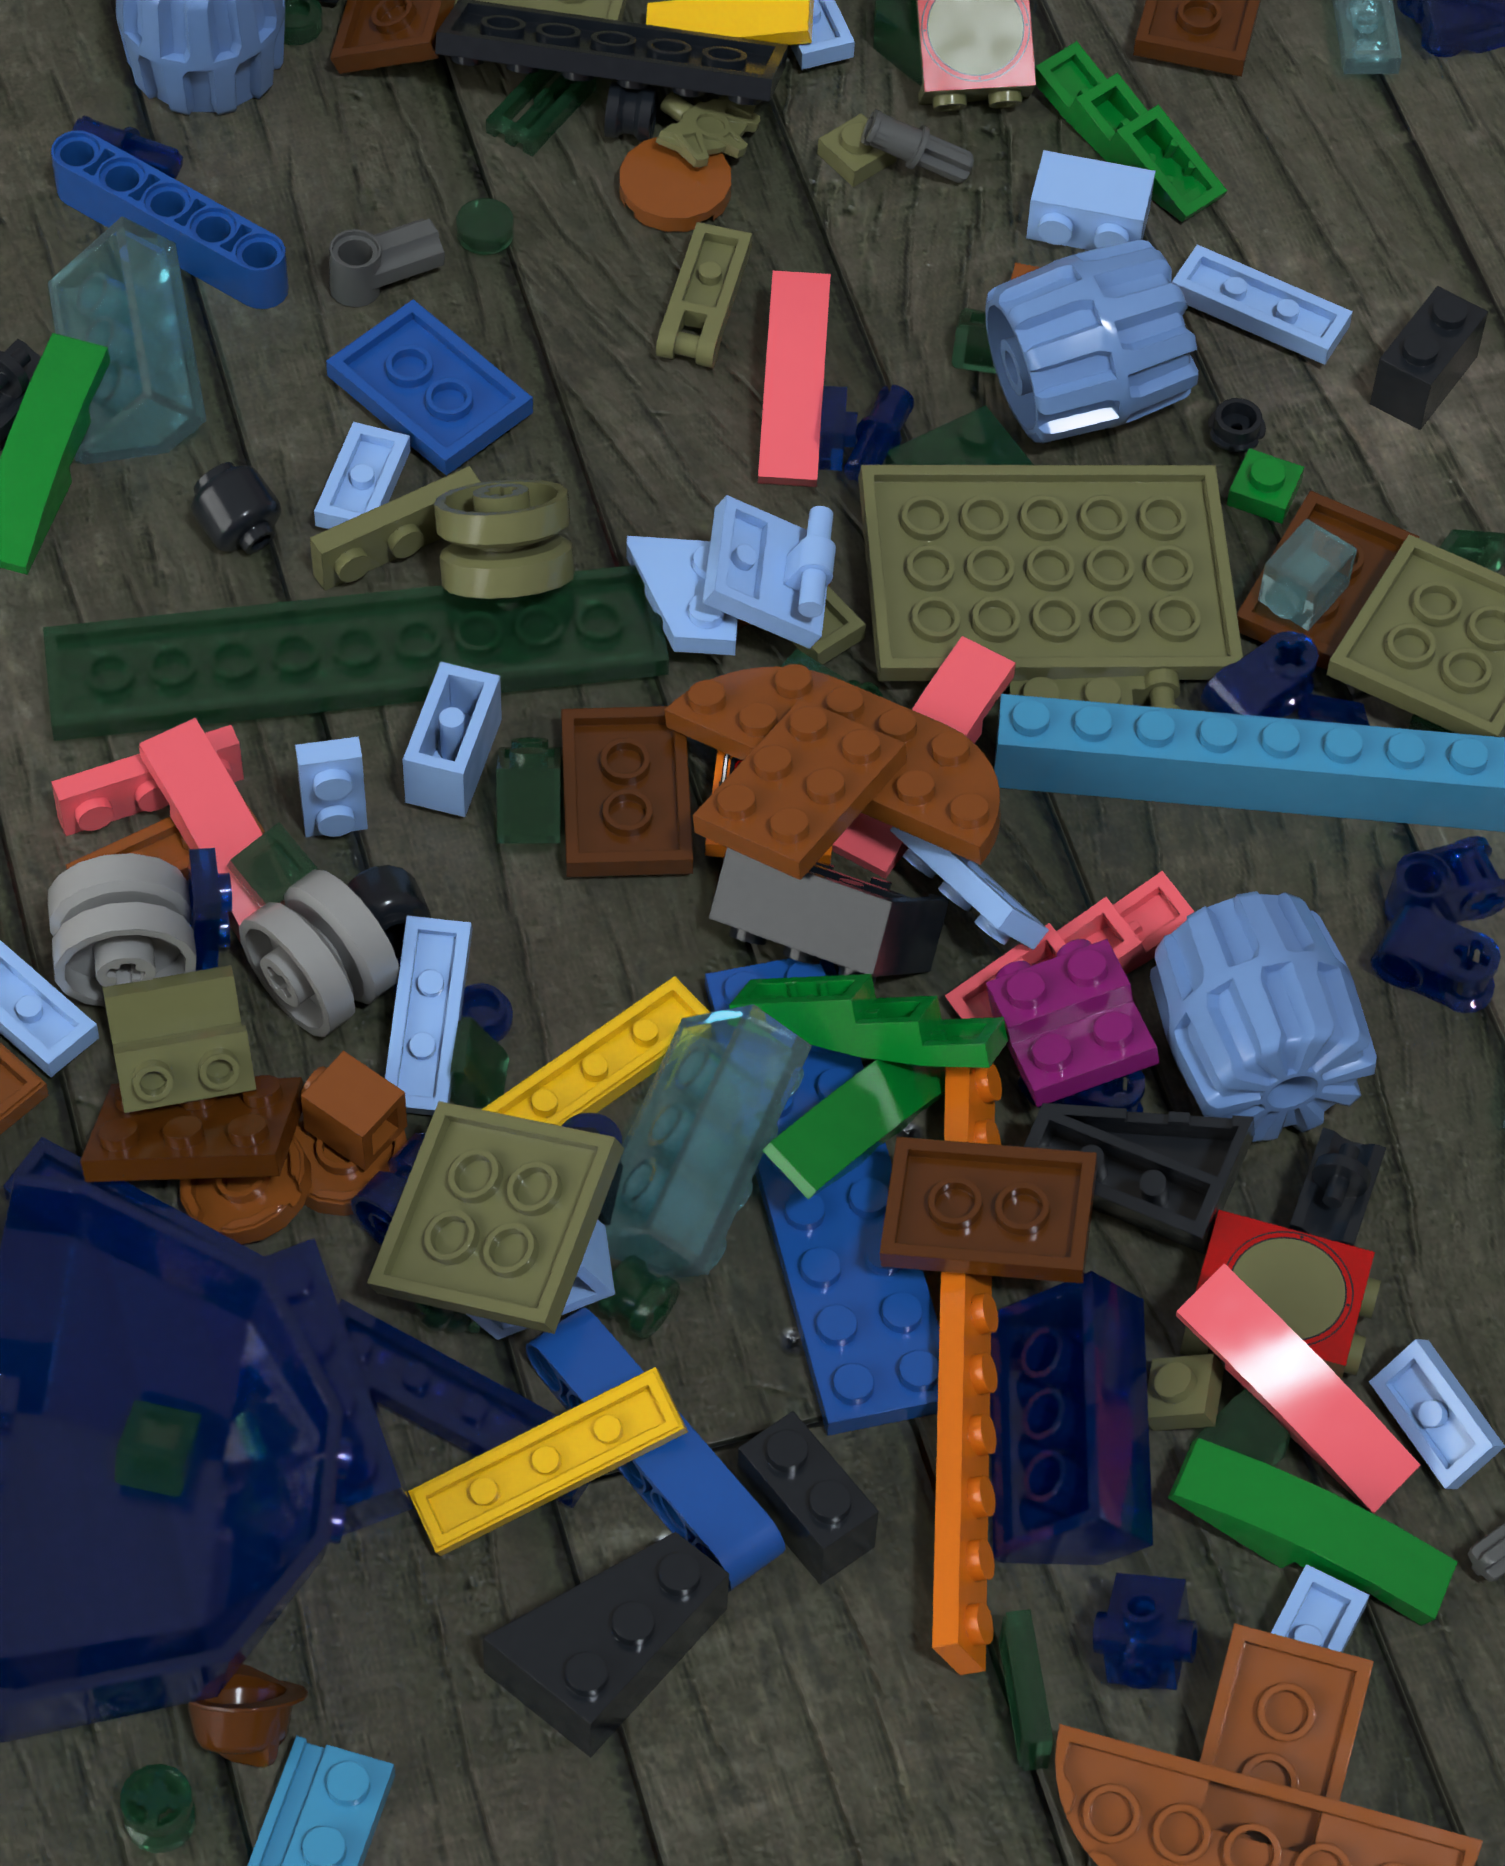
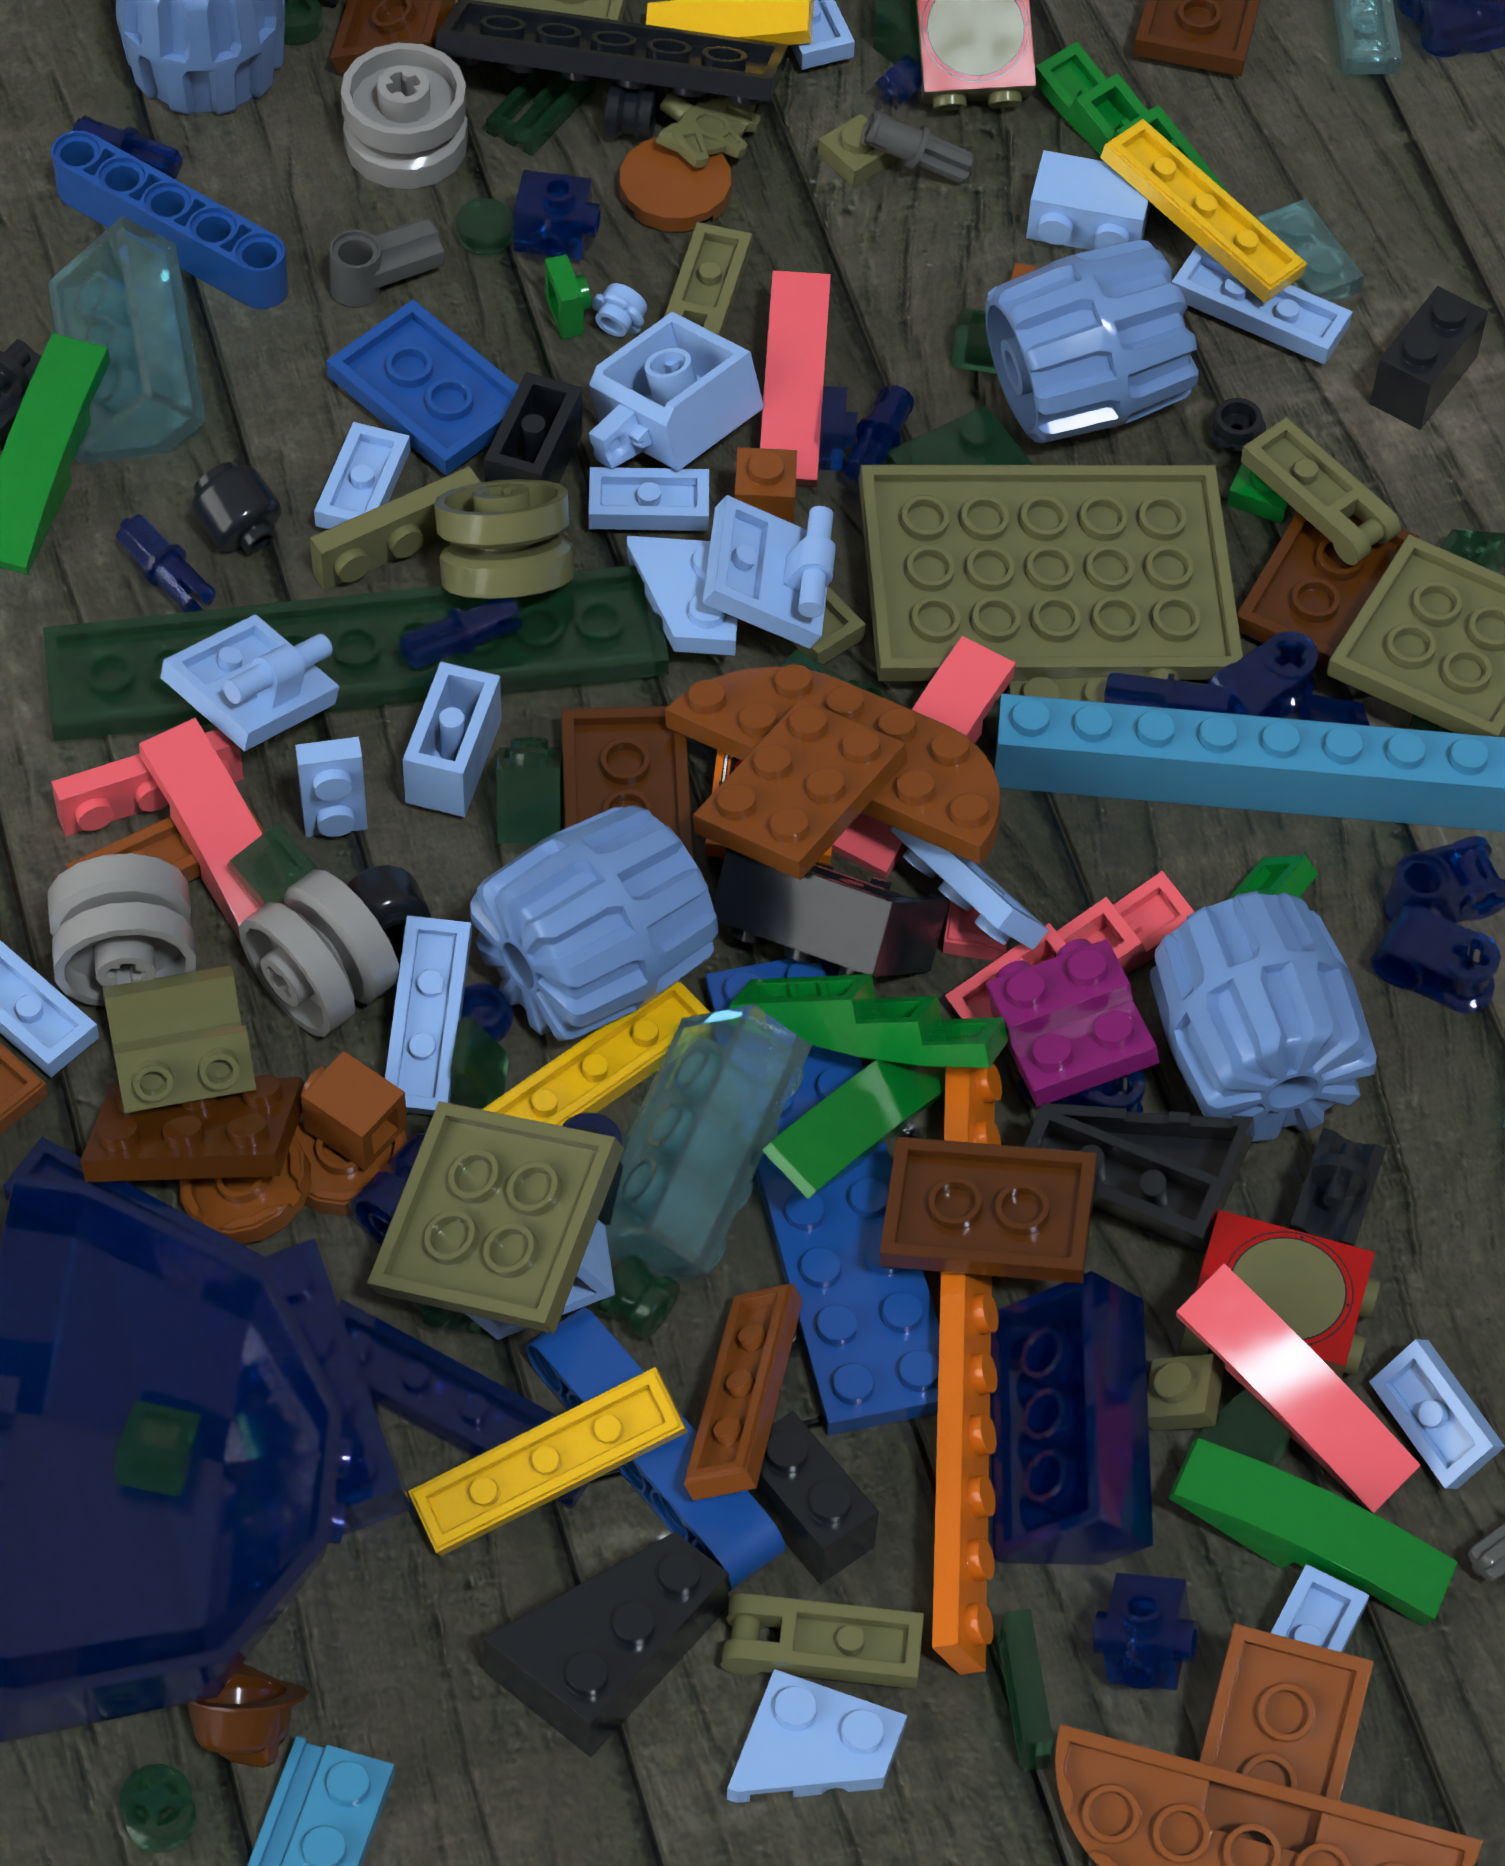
(164, 563): none -> clear blue axle
(210, 904): clear blue plate -> none
(252, 680): none -> light blue plate
(404, 115): none -> light grey wheel
(459, 632): none -> clear blue axle
(537, 432): none -> black brick
(554, 214): none -> clear blue brick
(566, 296): none -> green plate
(595, 921): none -> medium blue wheel
(619, 310): none -> light blue plate
(649, 499): none -> light blue plate
(671, 394): none -> light blue hinge
(743, 1392): none -> dark orange tile
(767, 480): none -> dark orange brick
(815, 1742): none -> light blue wing
(824, 1640): none -> olive plate
(900, 80): none -> clear blue plate
(967, 939): none -> coral tile
(1165, 693): none -> clear blue axle
(1203, 210): none -> yellow tile
(1279, 875): none -> green plate
(1307, 574): clear light blue brick -> none
(1321, 490): none -> olive plate
(1329, 268): none -> clear light blue plate

